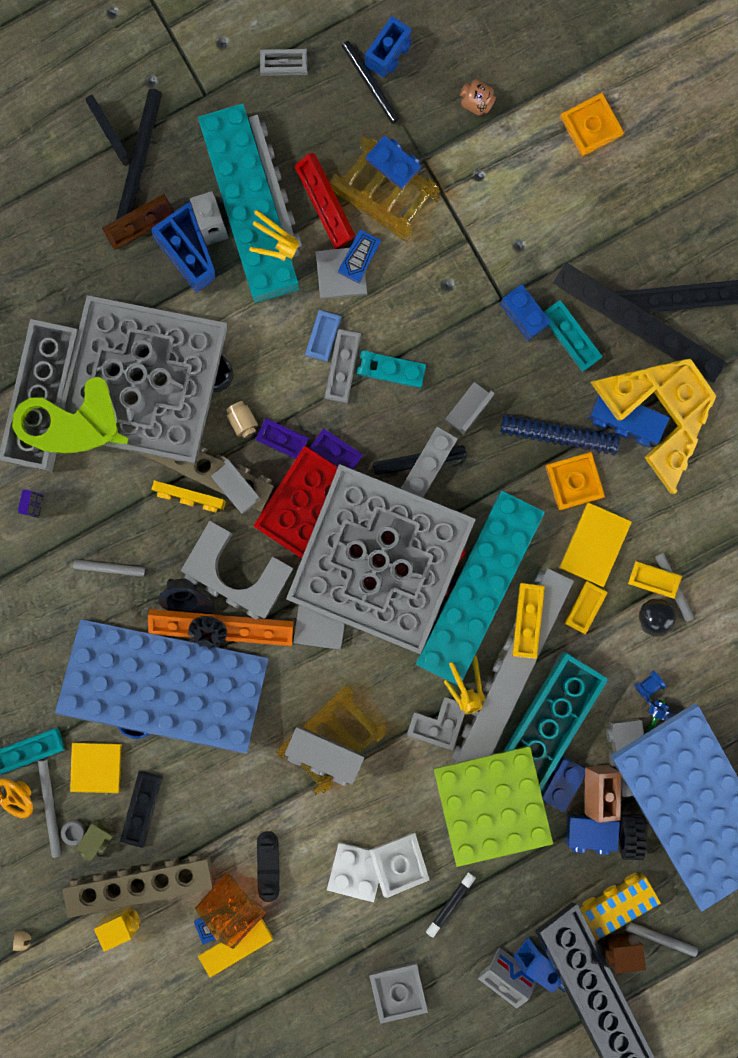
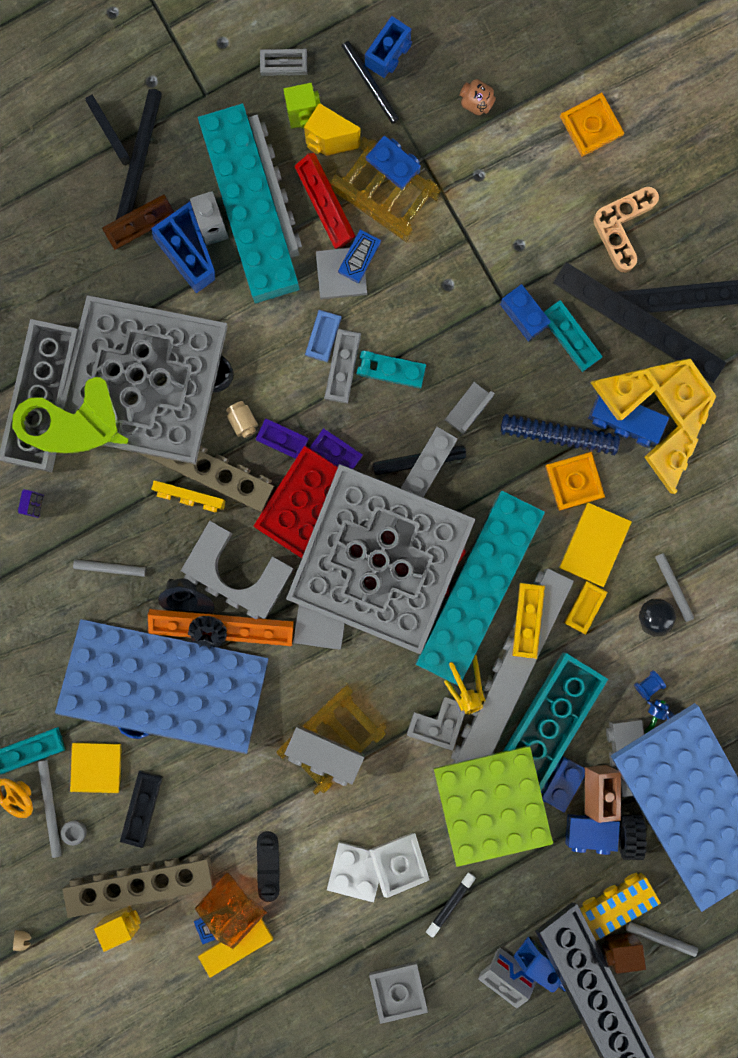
(95, 841): olive brick -> none
(235, 487): light grey panel -> none
(286, 243): yellow plant -> none
(300, 103): none -> lime brick
(330, 132): none -> yellow slope
(614, 226): none -> light nougat beam
(655, 579): yellow tile -> none

